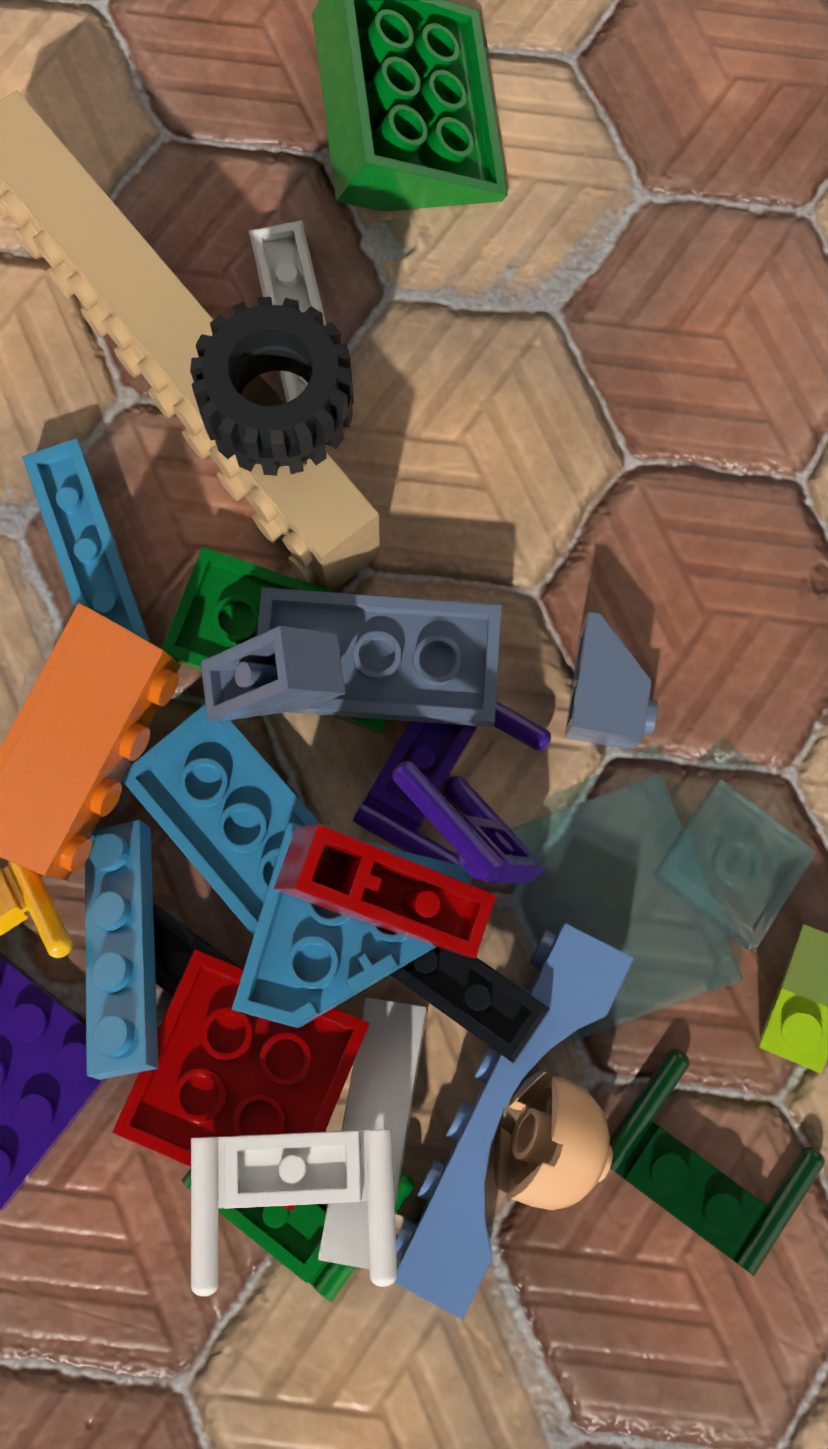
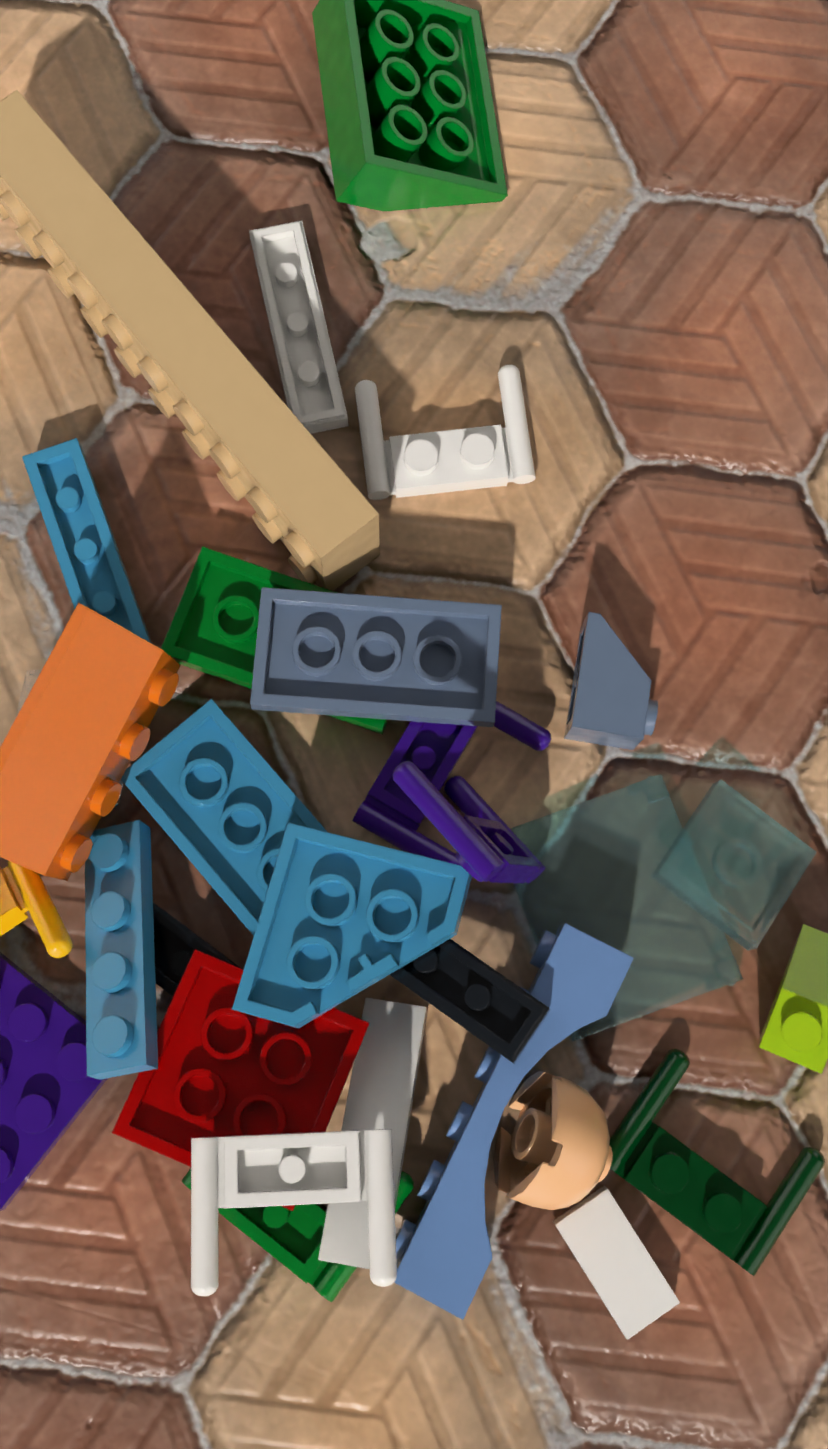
(262, 342): black tyre -> none
(273, 674): sand blue slope -> none
(384, 890): red slope -> none
(450, 457): none -> white plate
(616, 1262): none -> white tile

